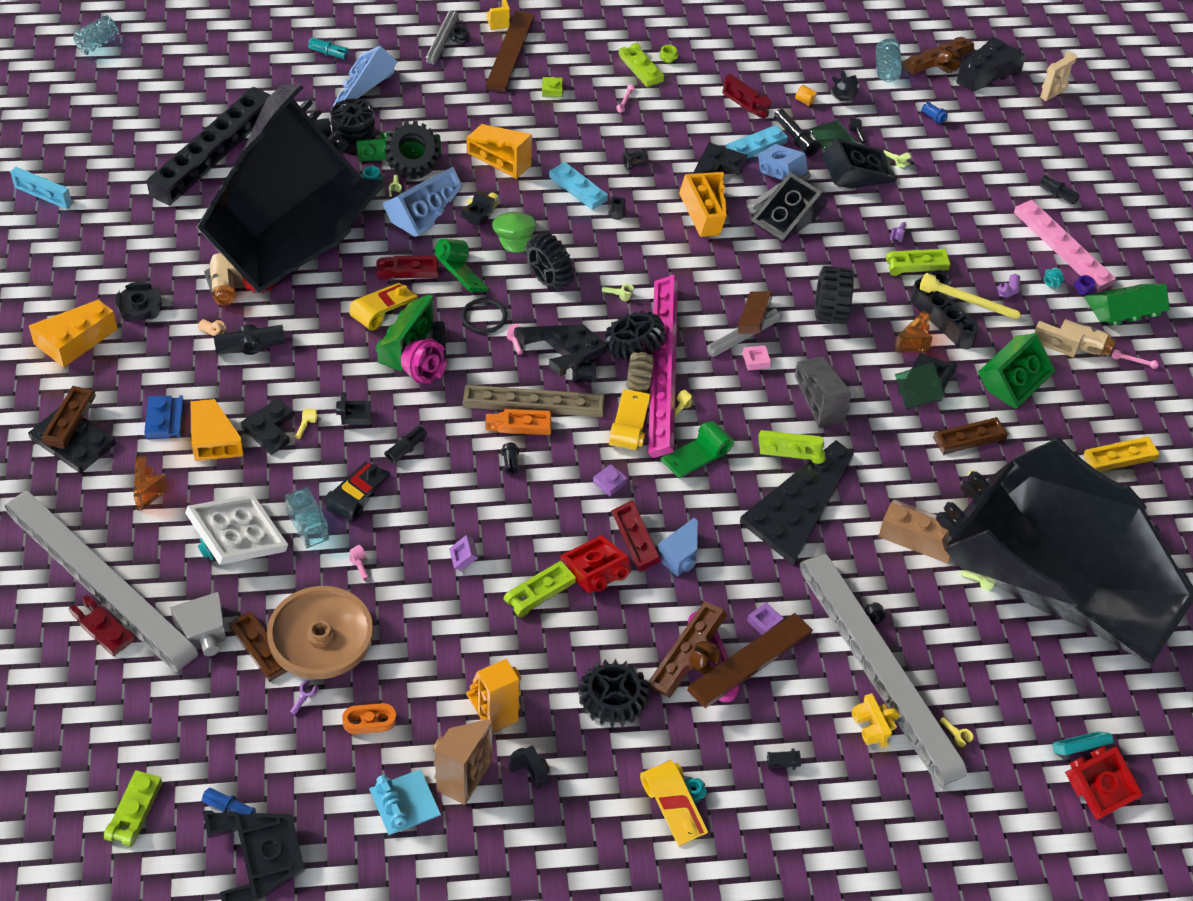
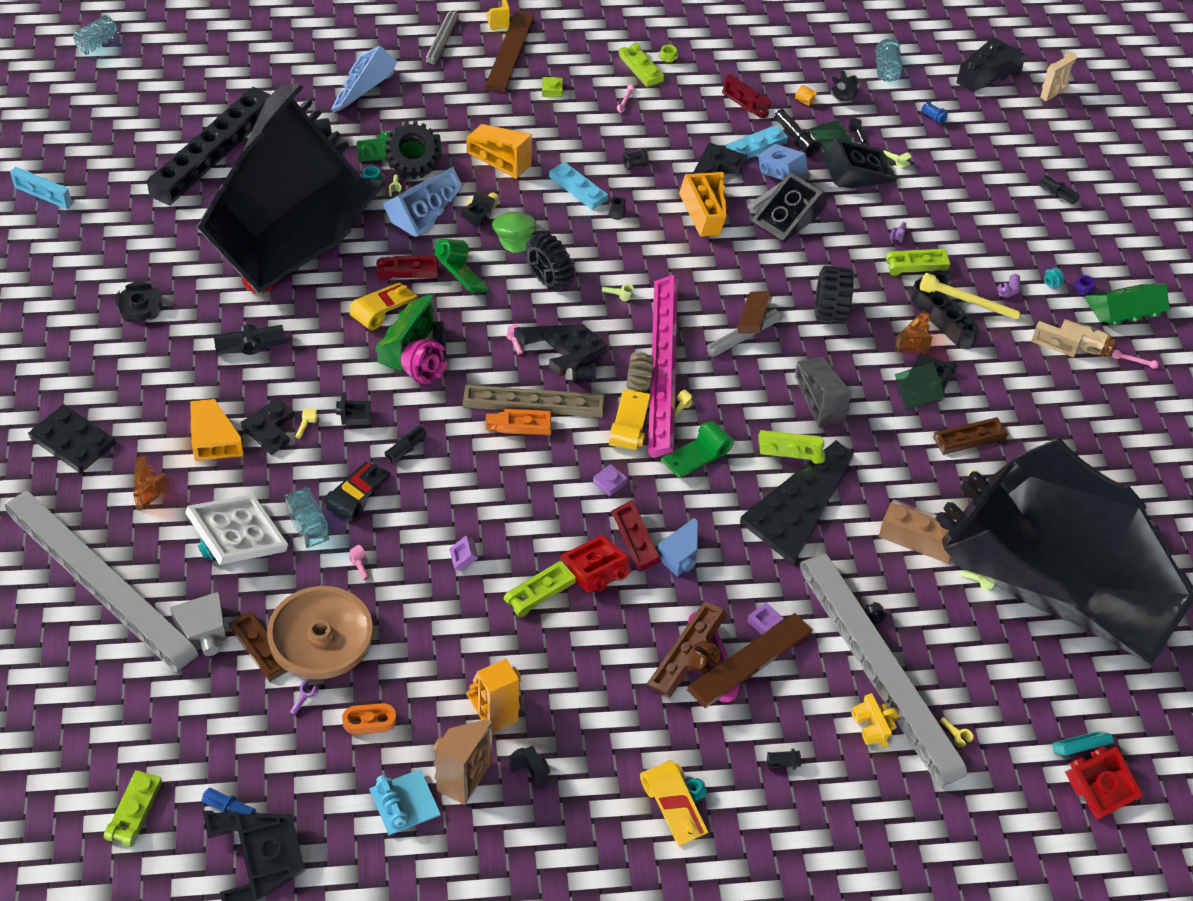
(68, 417): reddish brown tile -> none
(74, 331): light orange wedge -> none
(102, 626): dark red hinge -> none
(164, 417): blue plate -> none
(215, 328): light nougat arm -> none
(222, 279): plate -> none
(328, 48): teal axle -> none
(353, 121): black wheel -> none
(459, 34): black plate -> none
(480, 330): black piece -> none
(510, 454): black pin -> none
(615, 703): black gear -> none
(635, 334): black gear -> none
(756, 357): bright pink plate -> none
(942, 56): reddish brown plate -> none
(1017, 370): green slope -> none
(1064, 244): bright pink plate -> none
(1121, 454): yellow plate -> none

